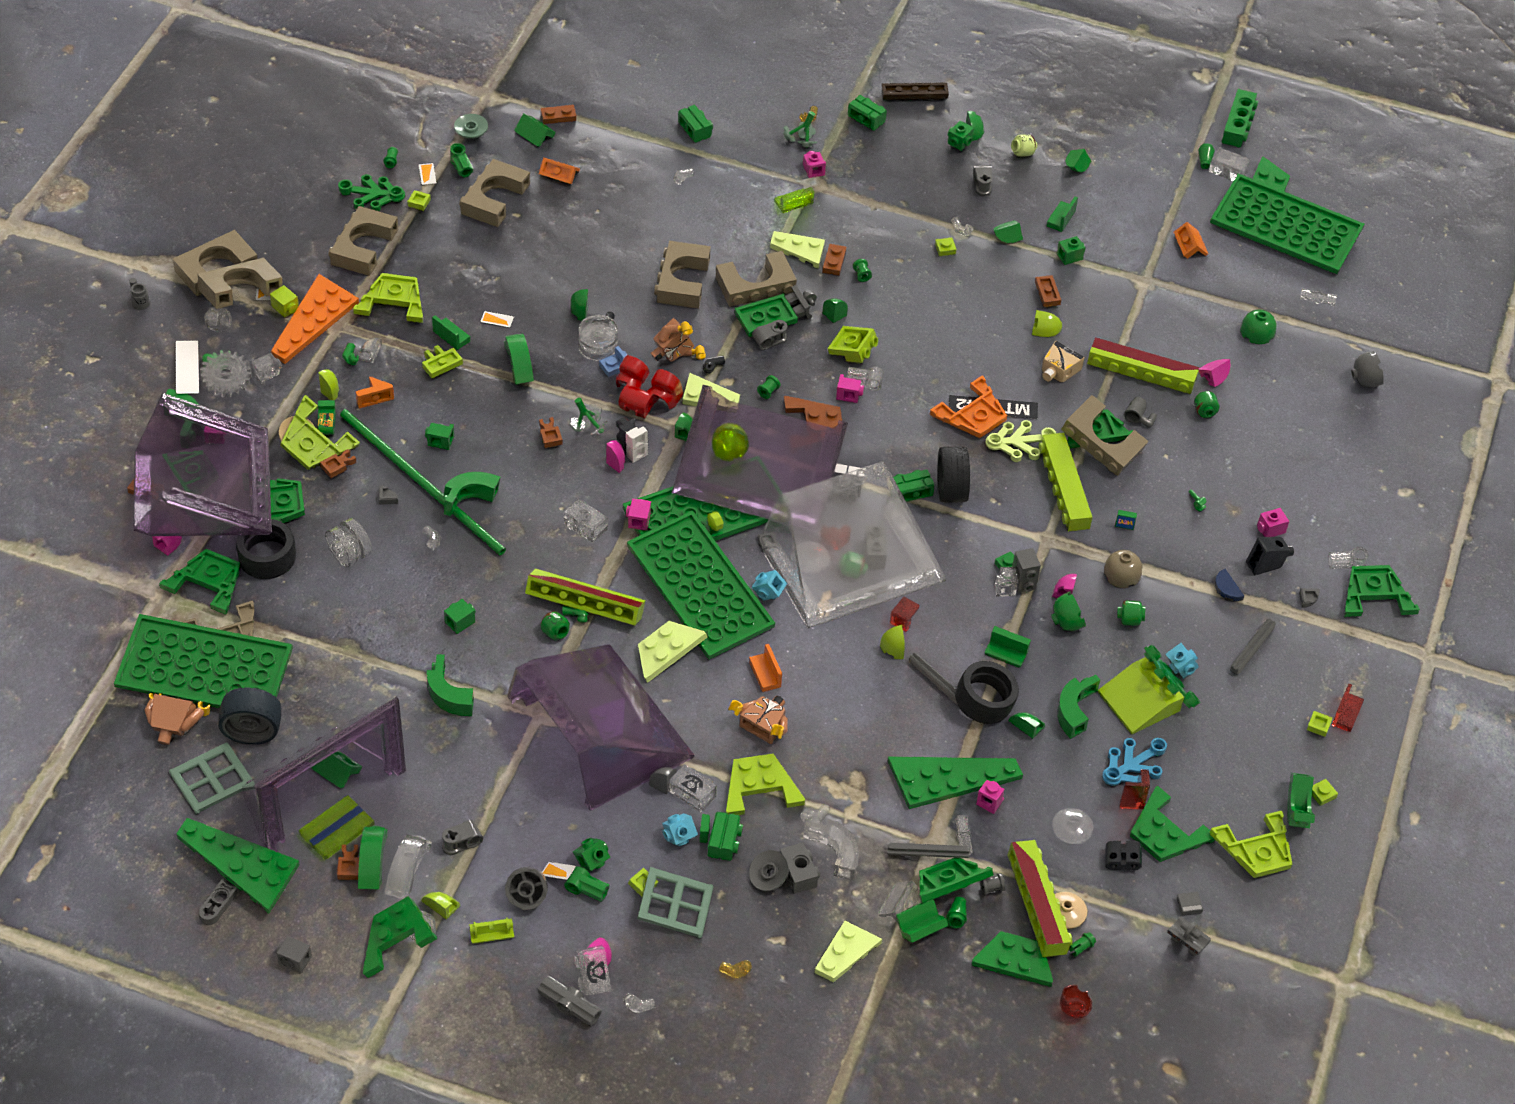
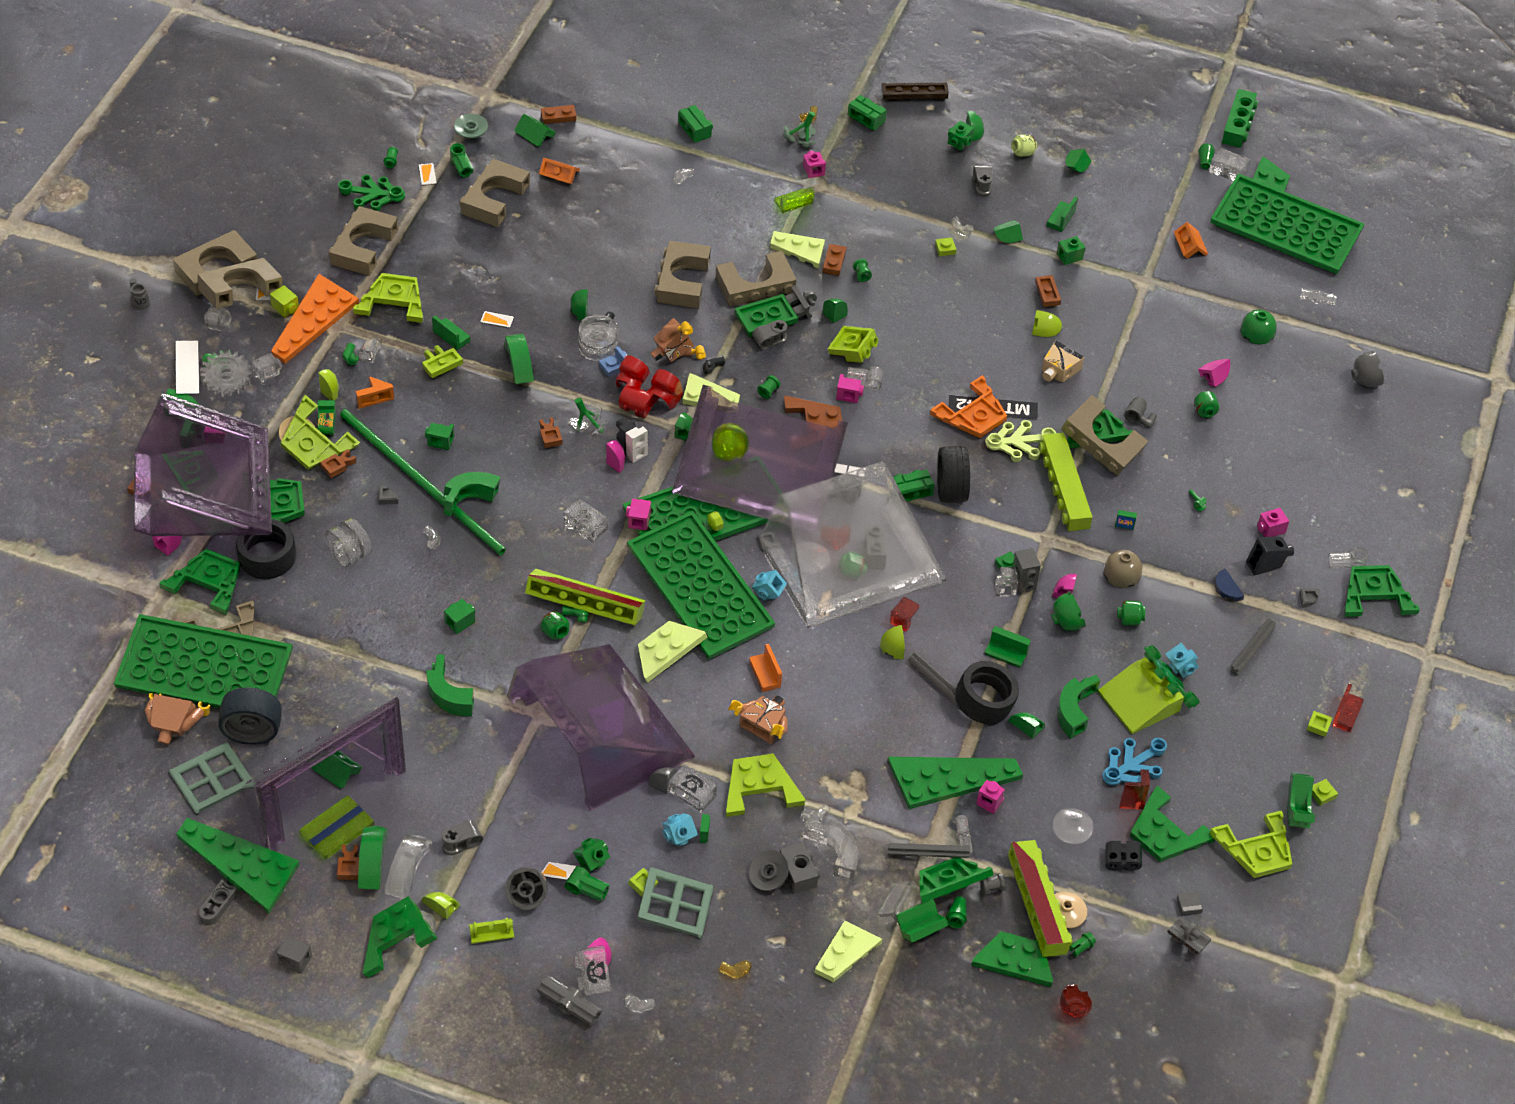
(419, 200): lime plate -> none
(724, 836): green brick -> none
(1143, 365): lime brick -> none

